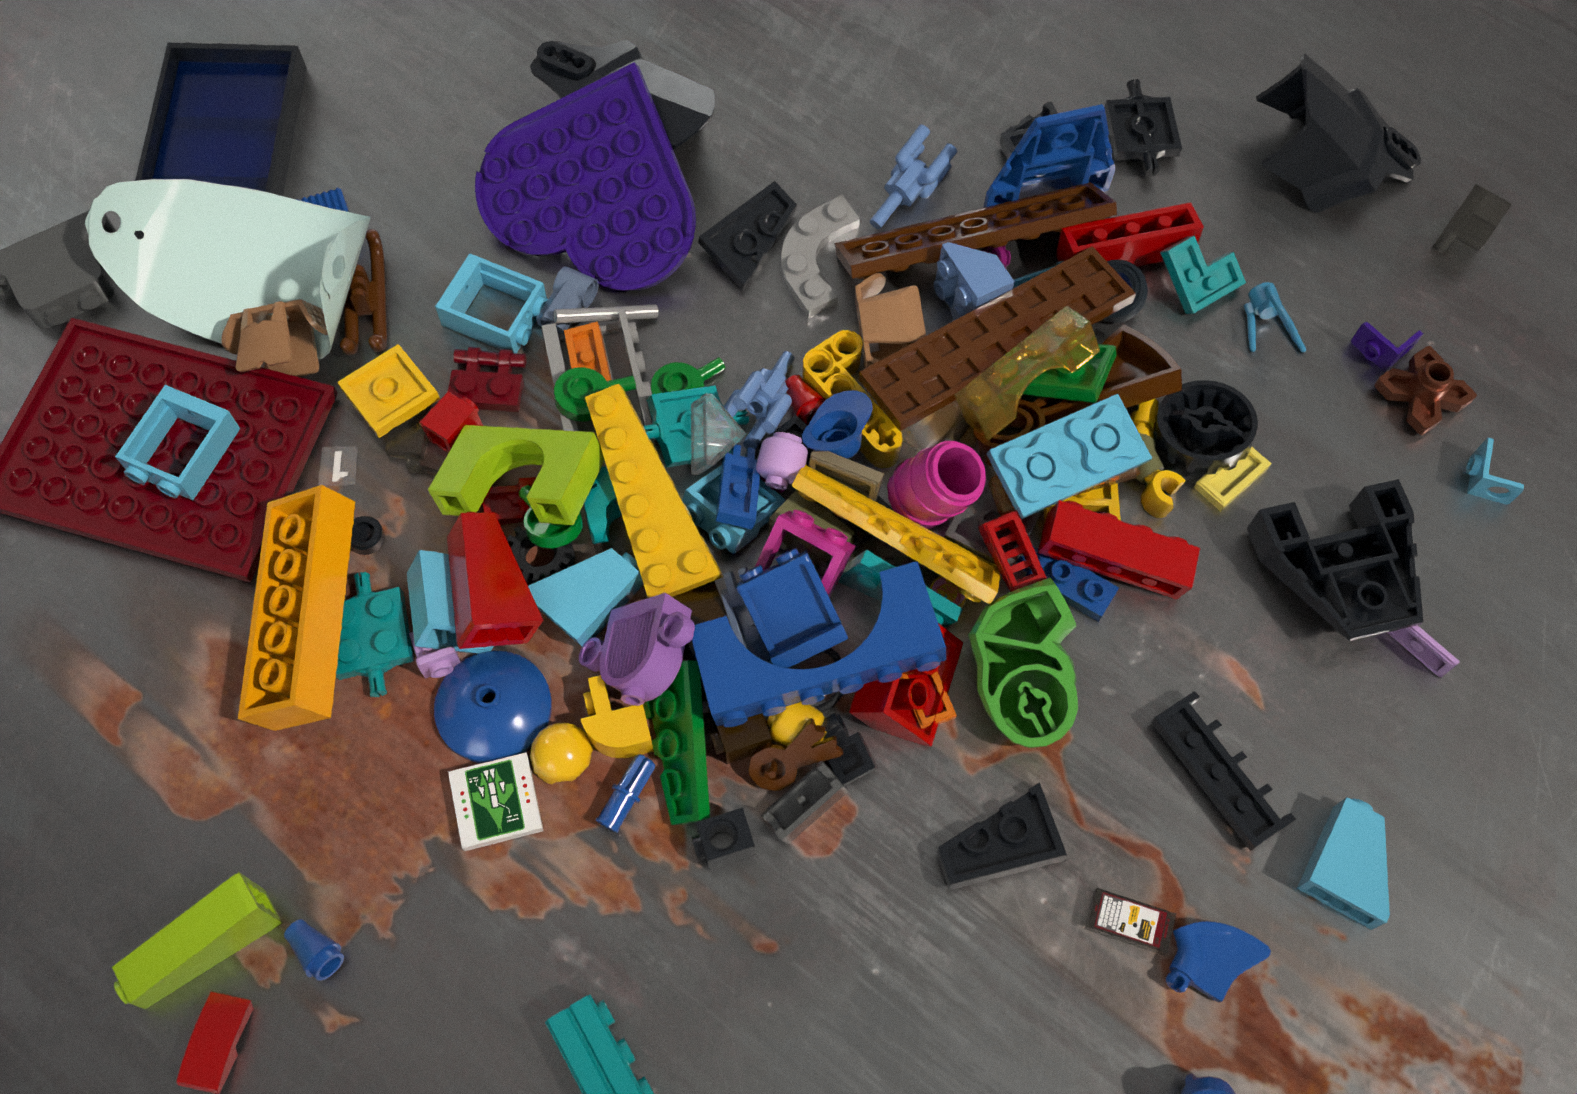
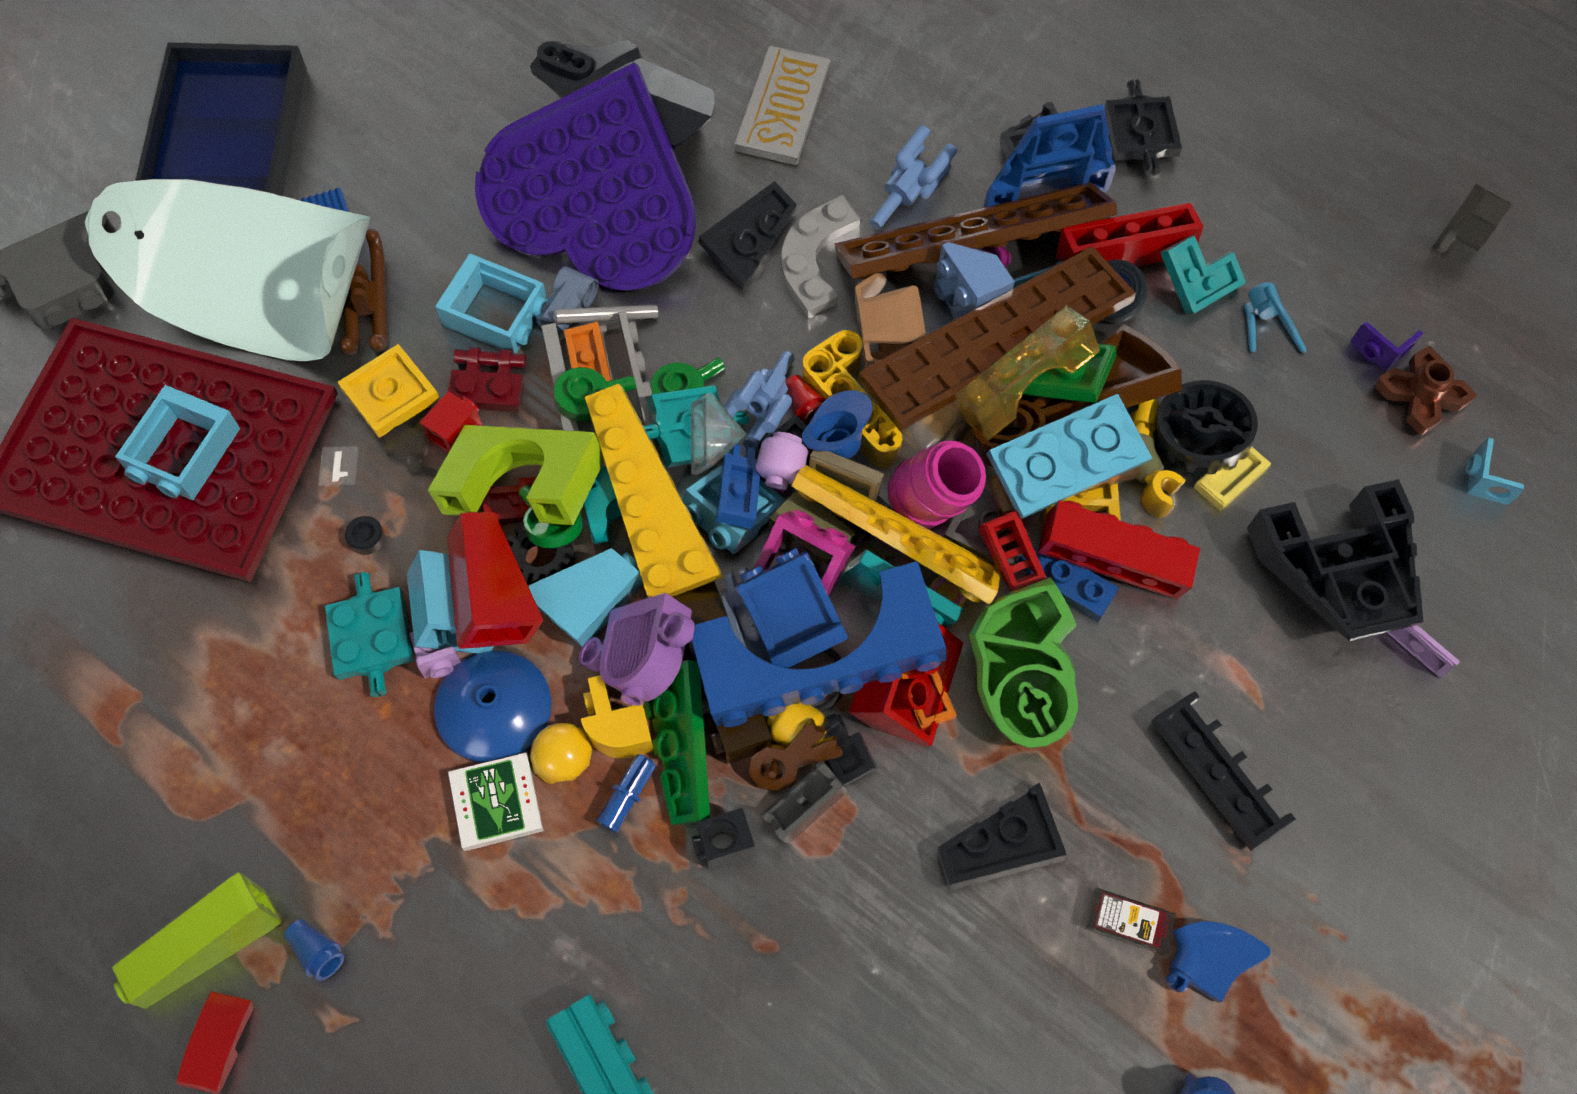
(279, 339): medium nougat piece -> none
(297, 610): light orange brick -> none
(782, 105): none -> light grey tile
(1343, 141): black piece -> none
(1351, 864): medium azure slope -> none

